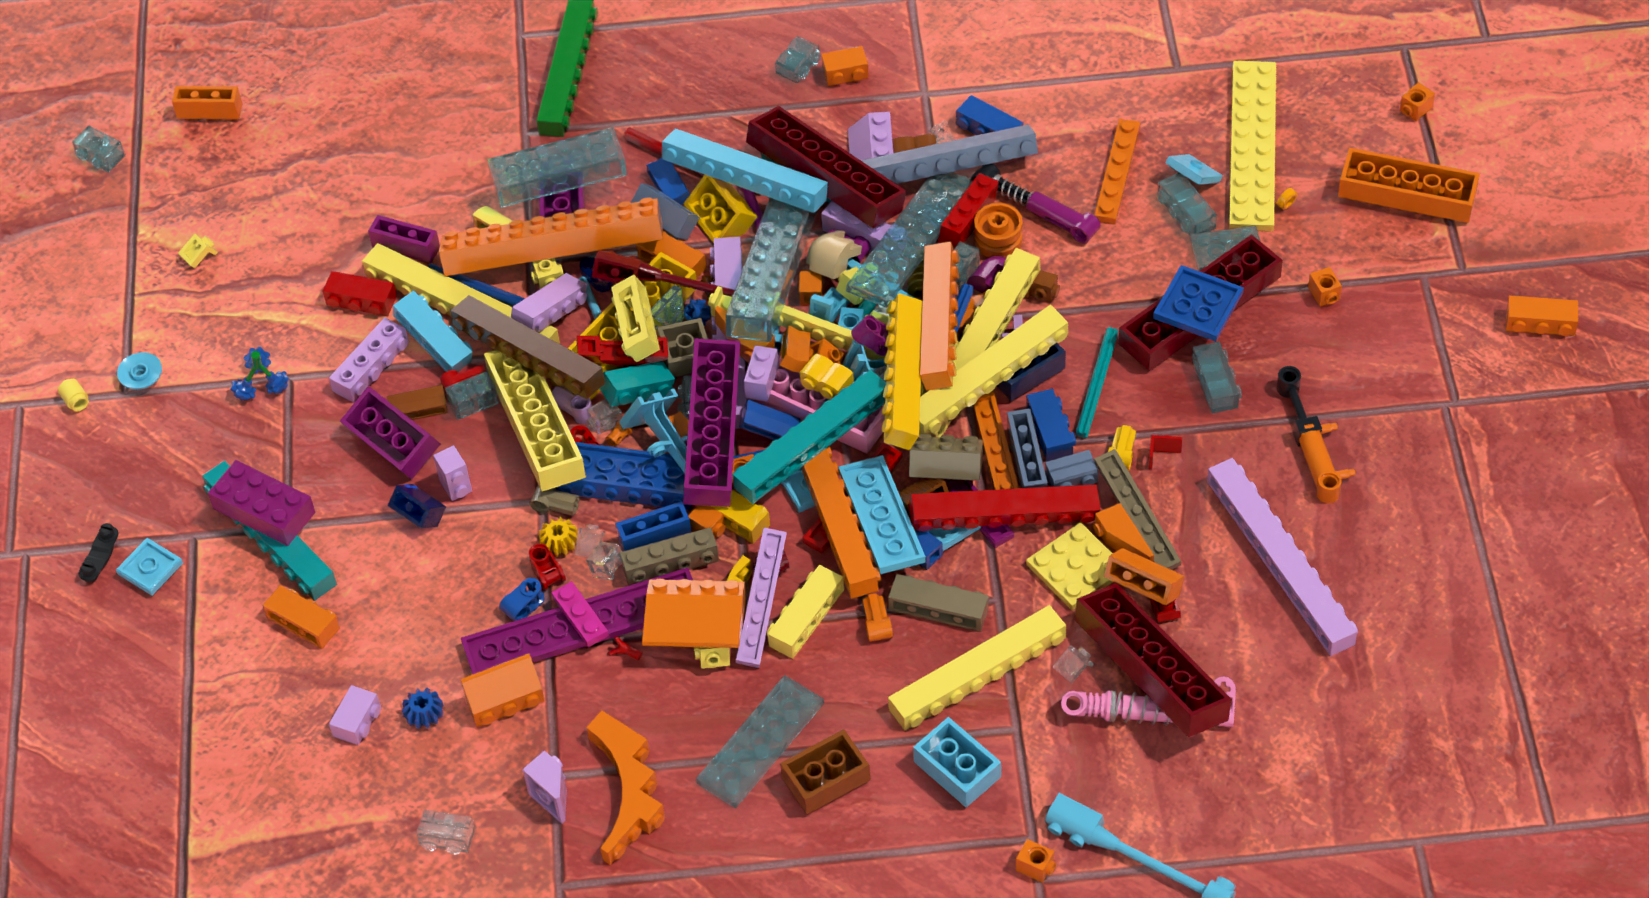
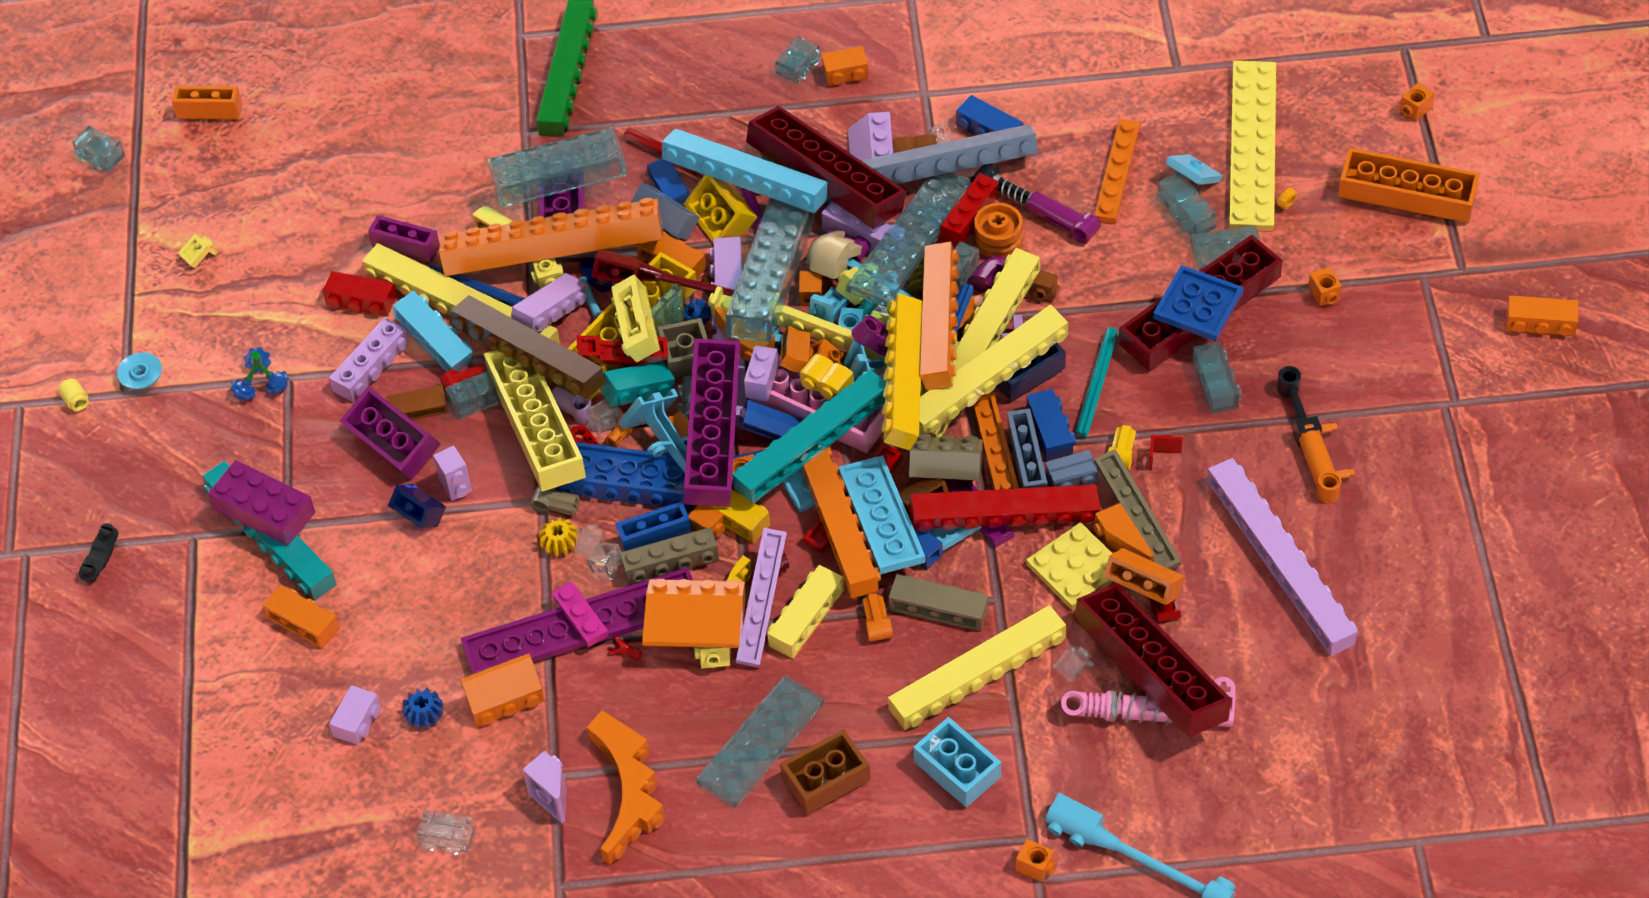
(149, 566): medium azure plate -> none
(521, 602): blue piece -> none
(547, 569): red piece -> none

